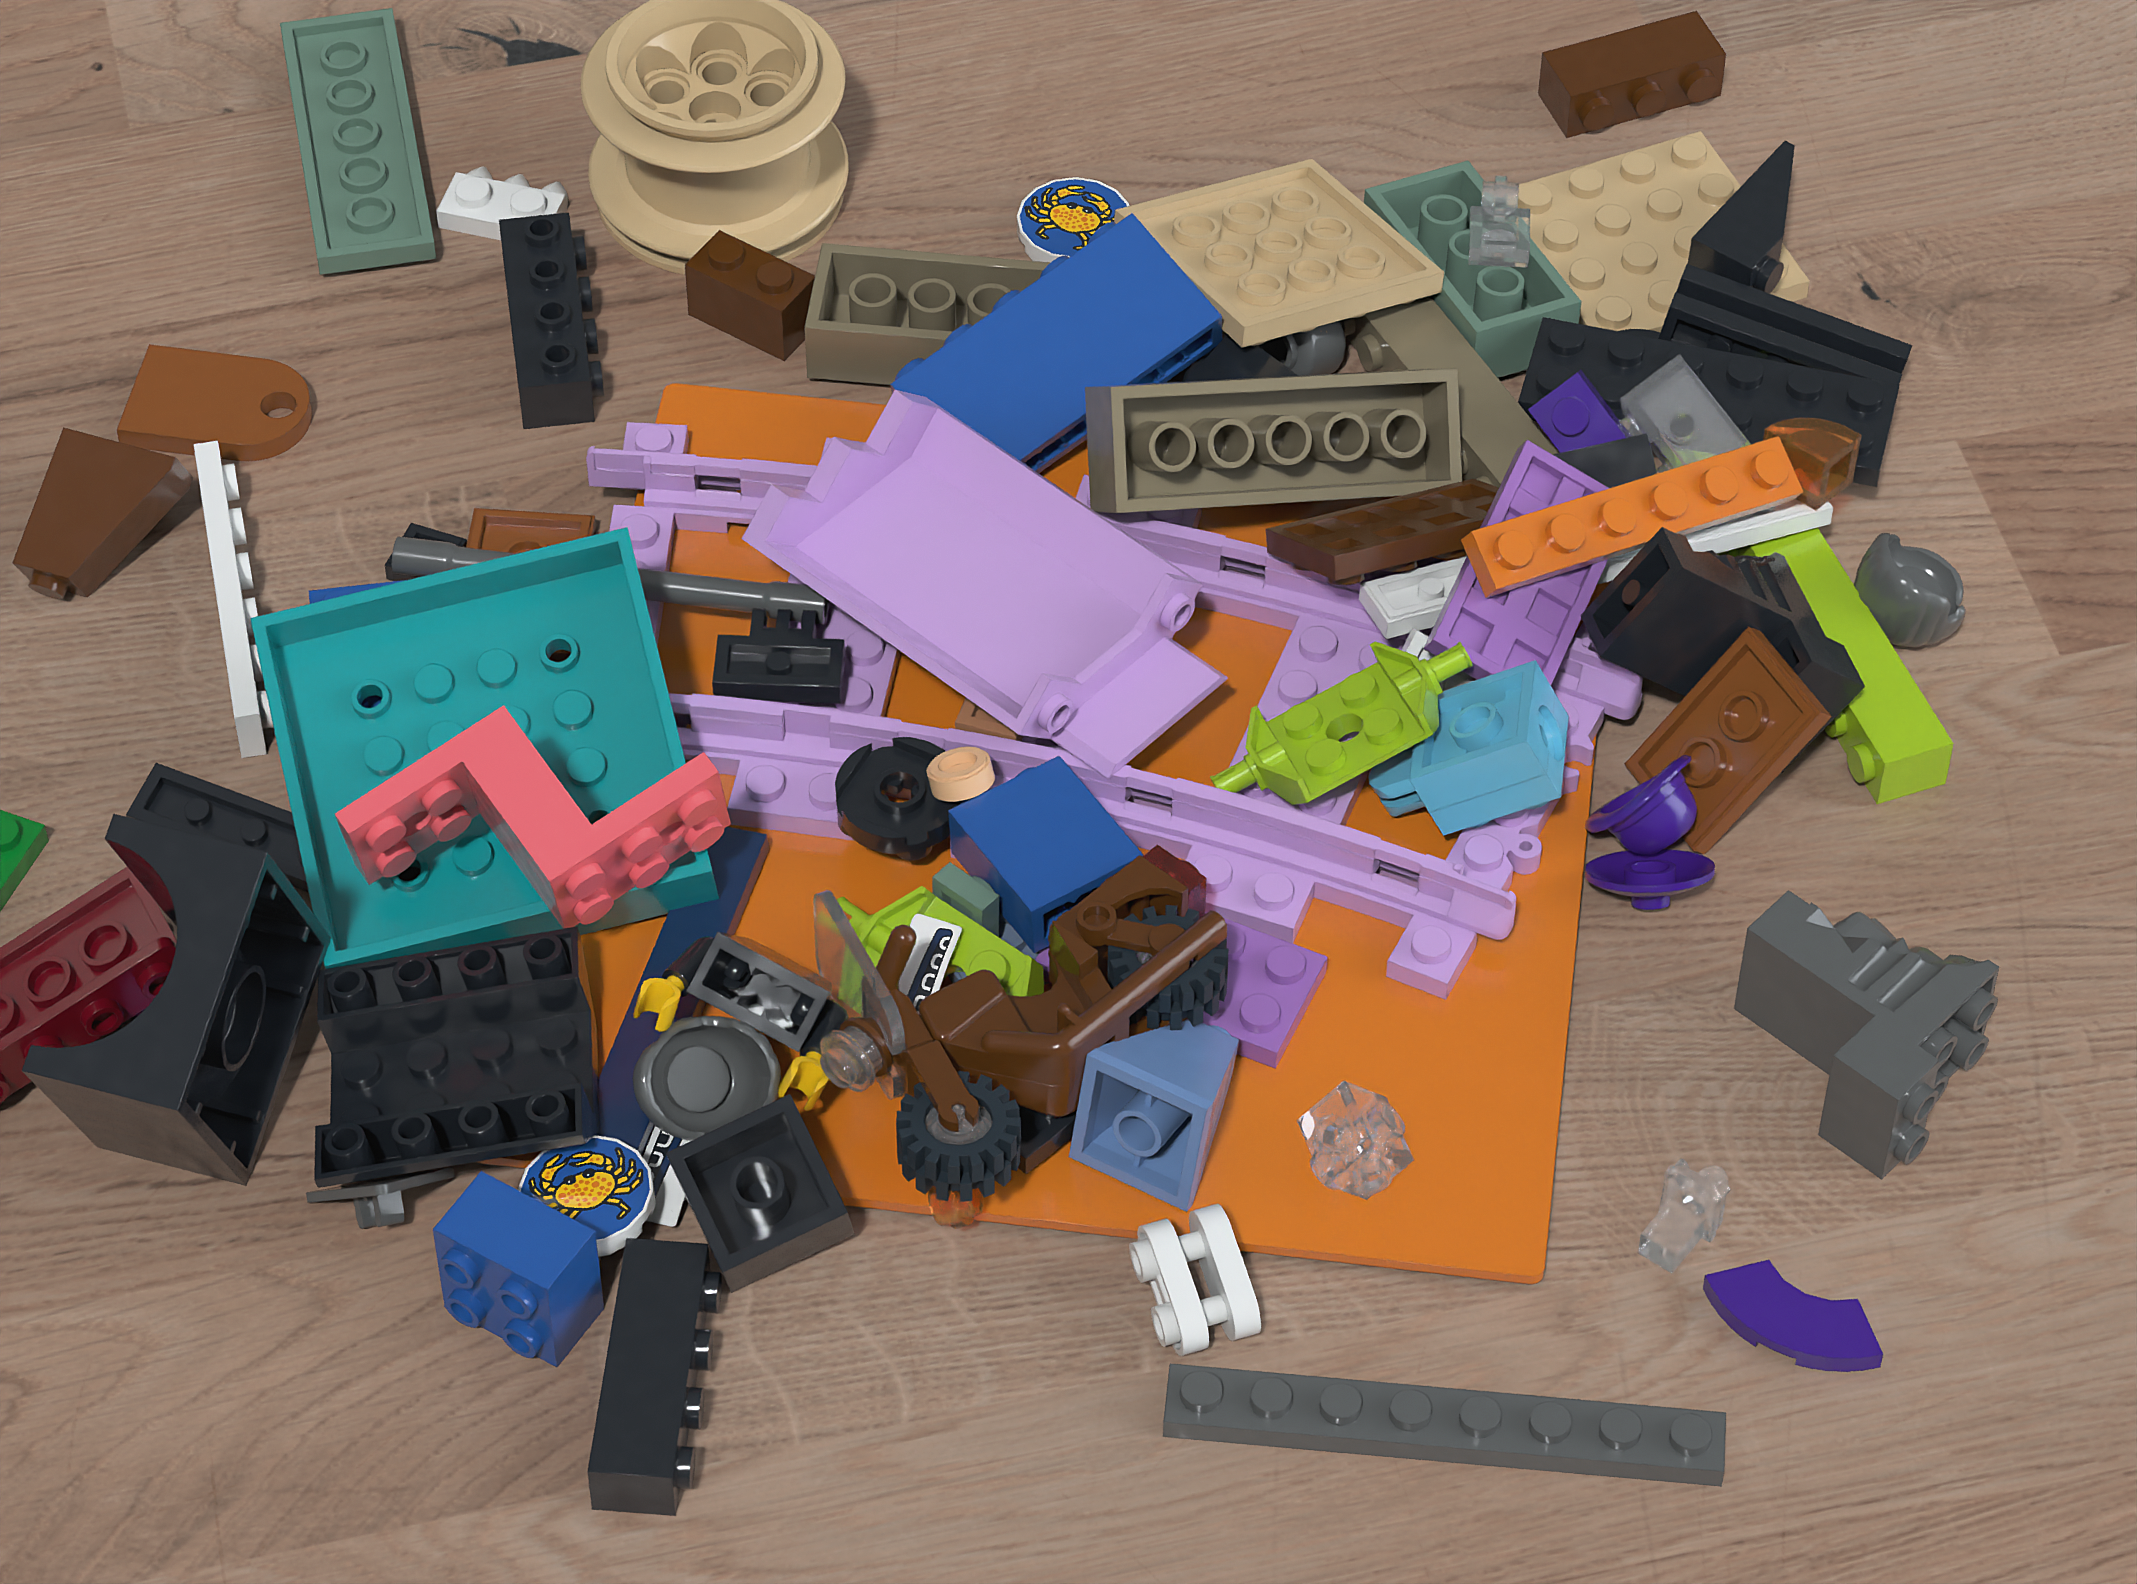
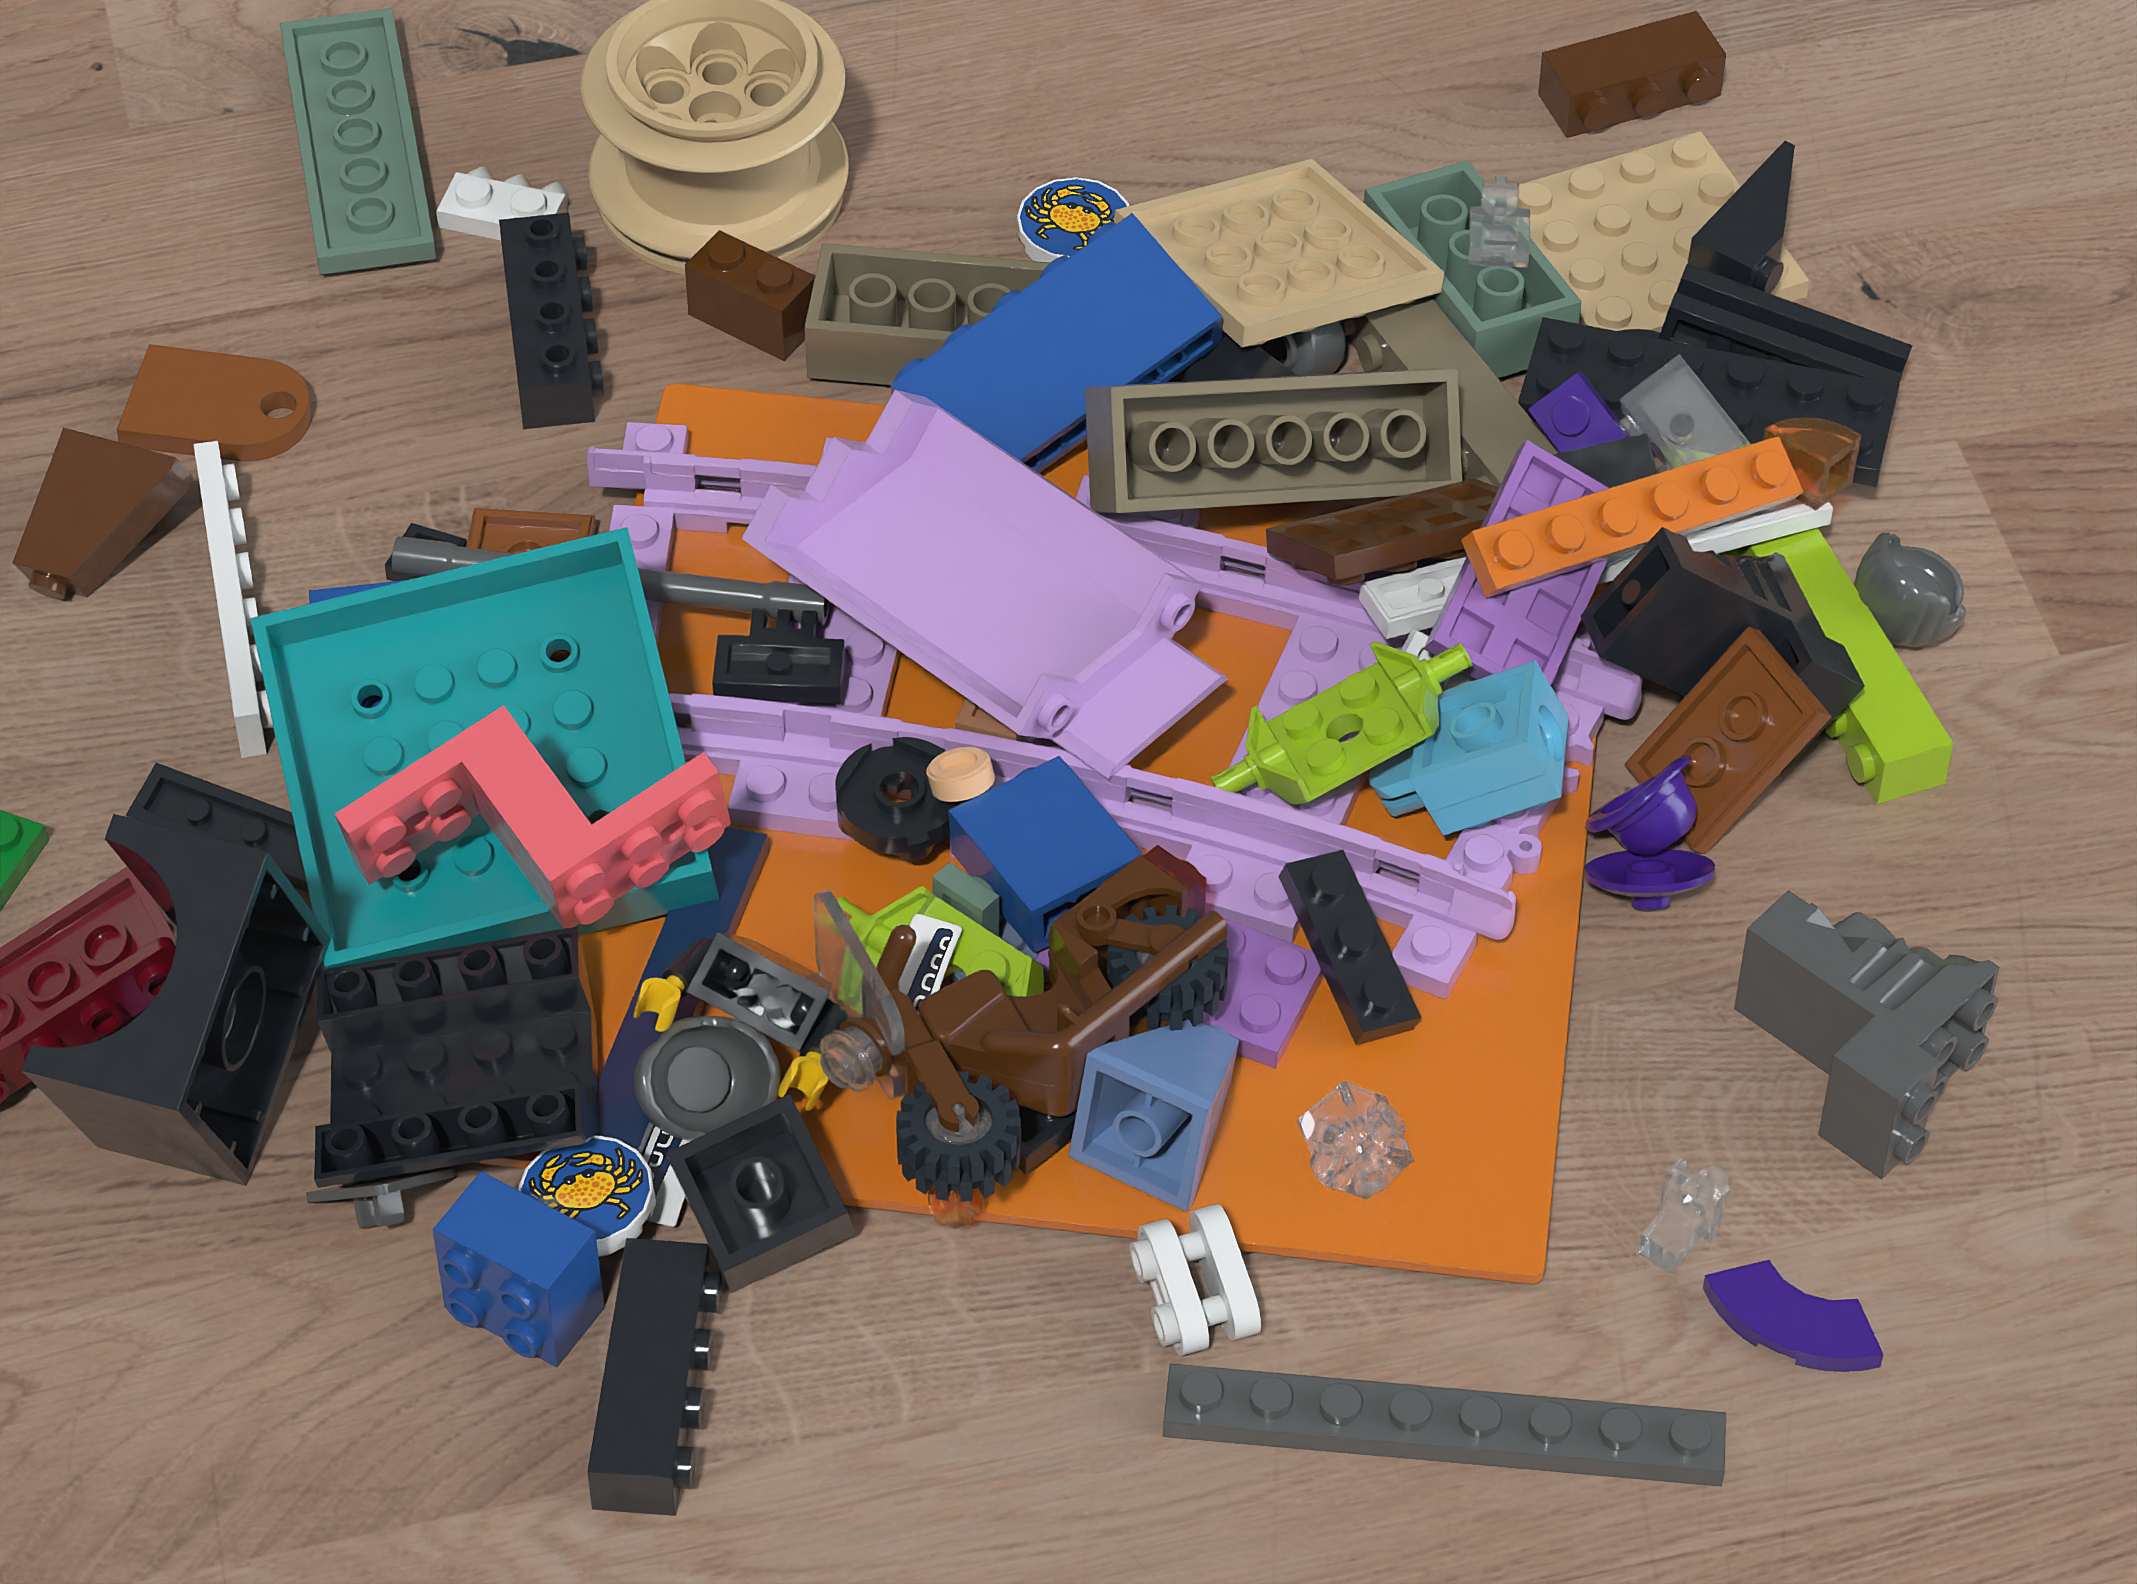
(1349, 947): none -> black plate

